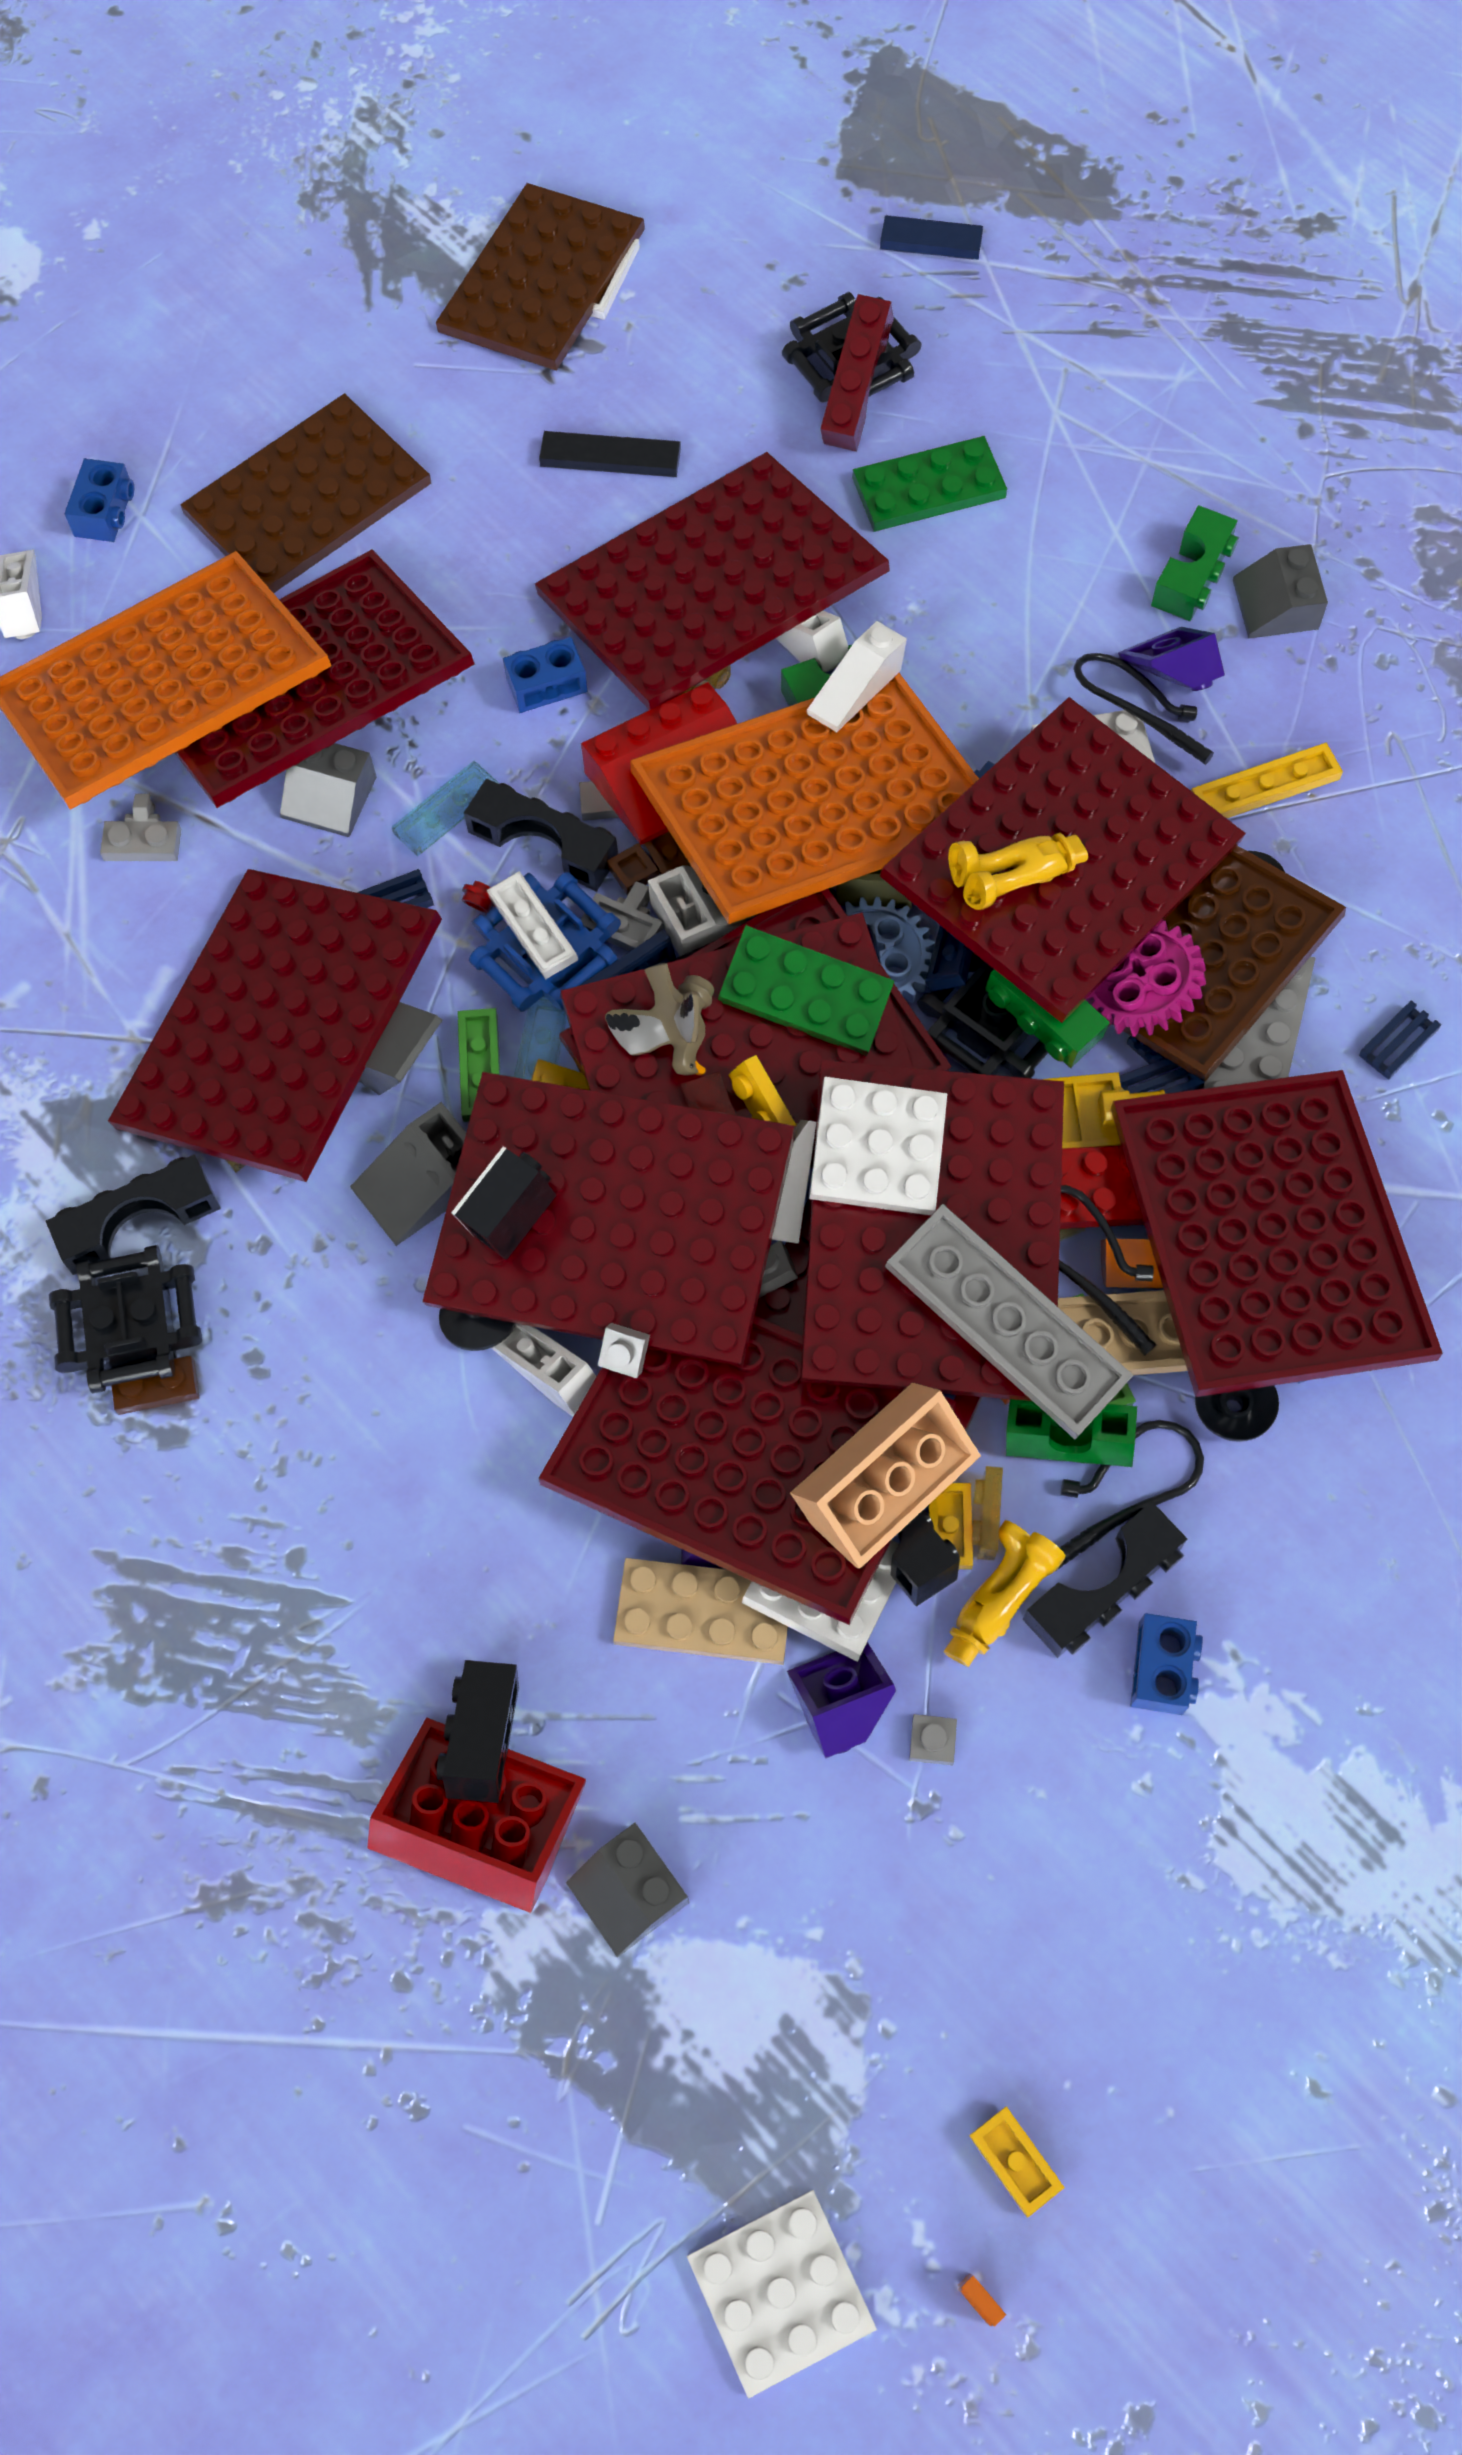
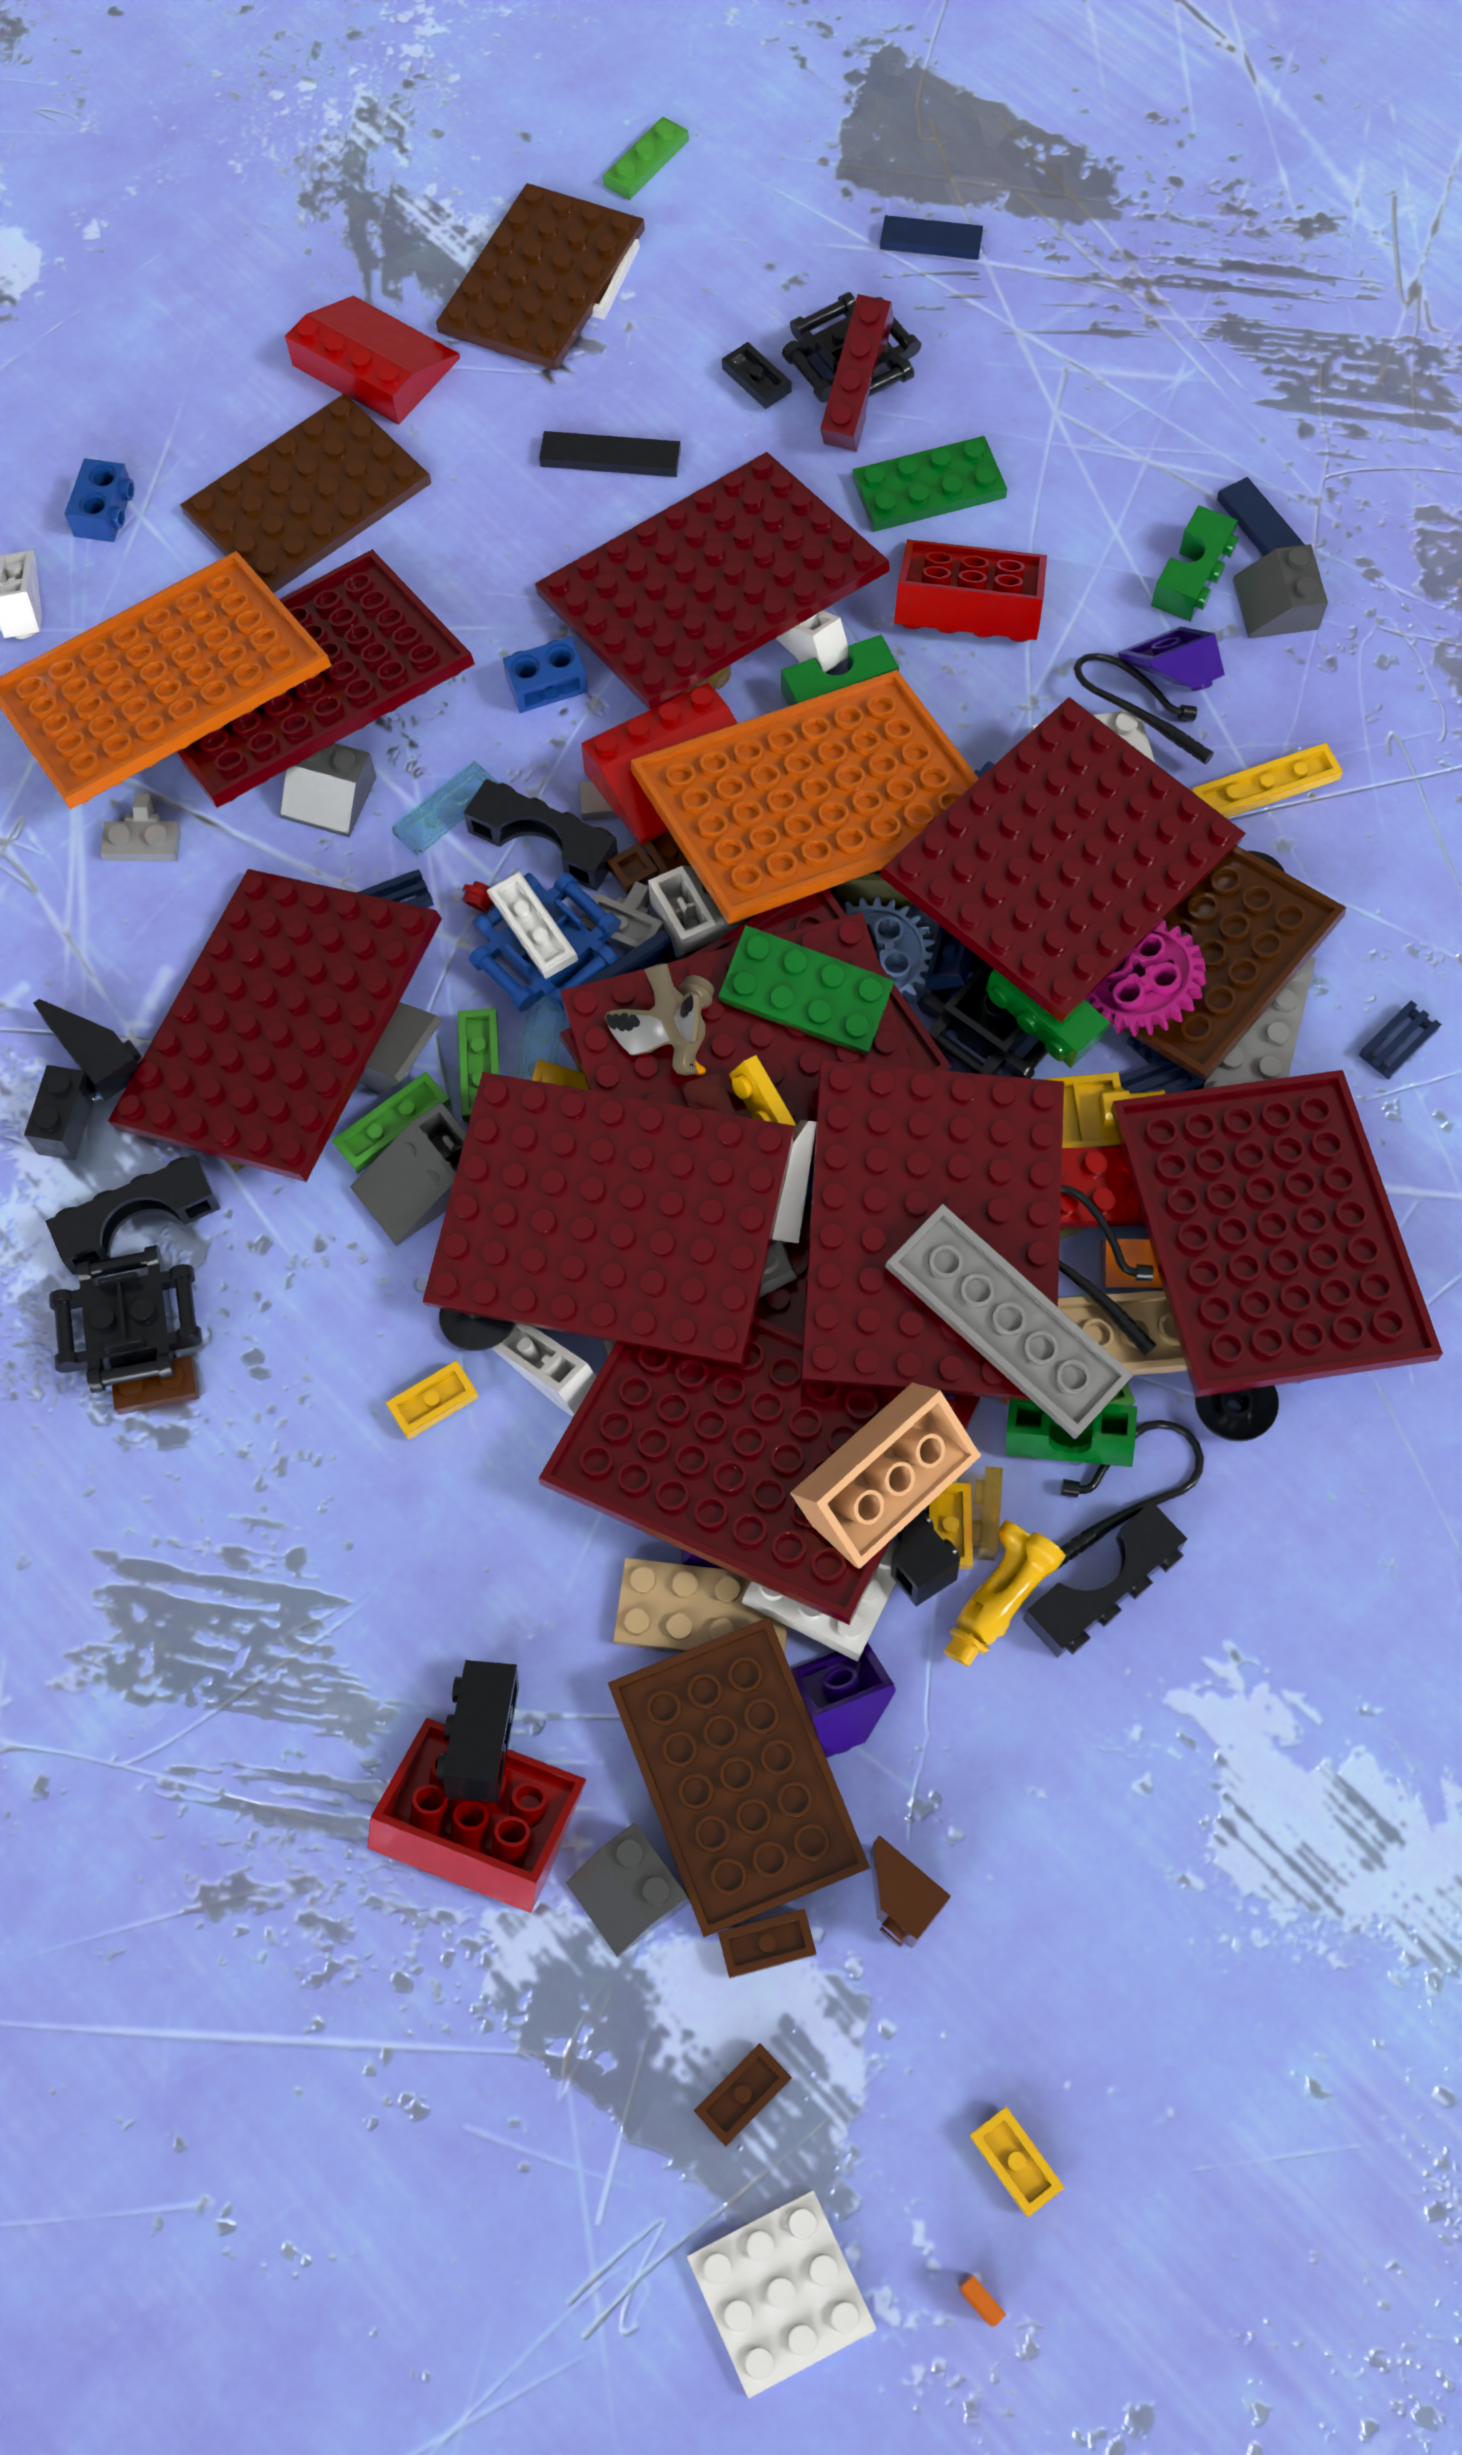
(60, 1112): none -> black brick
(93, 1048): none -> black slope
(369, 356): none -> red slope
(377, 1130): none -> bright green plate
(432, 1400): none -> yellow plate
(505, 1201): black piece -> none
(623, 1350): plate -> none
(646, 158): none -> bright green plate
(737, 1777): none -> reddish brown plate
(742, 2094): none -> reddish brown plate
(756, 375): none -> black plate
(767, 1943): none -> reddish brown plate
(859, 676): white slope -> none
(878, 1146): white plate -> none
(903, 1894): none -> reddish brown slope
(933, 1739): light grey plate -> none
(971, 590): none -> red slope
(1034, 862): yellow piece -> none
(1155, 1662): blue brick -> none
(1257, 517): none -> dark blue tile

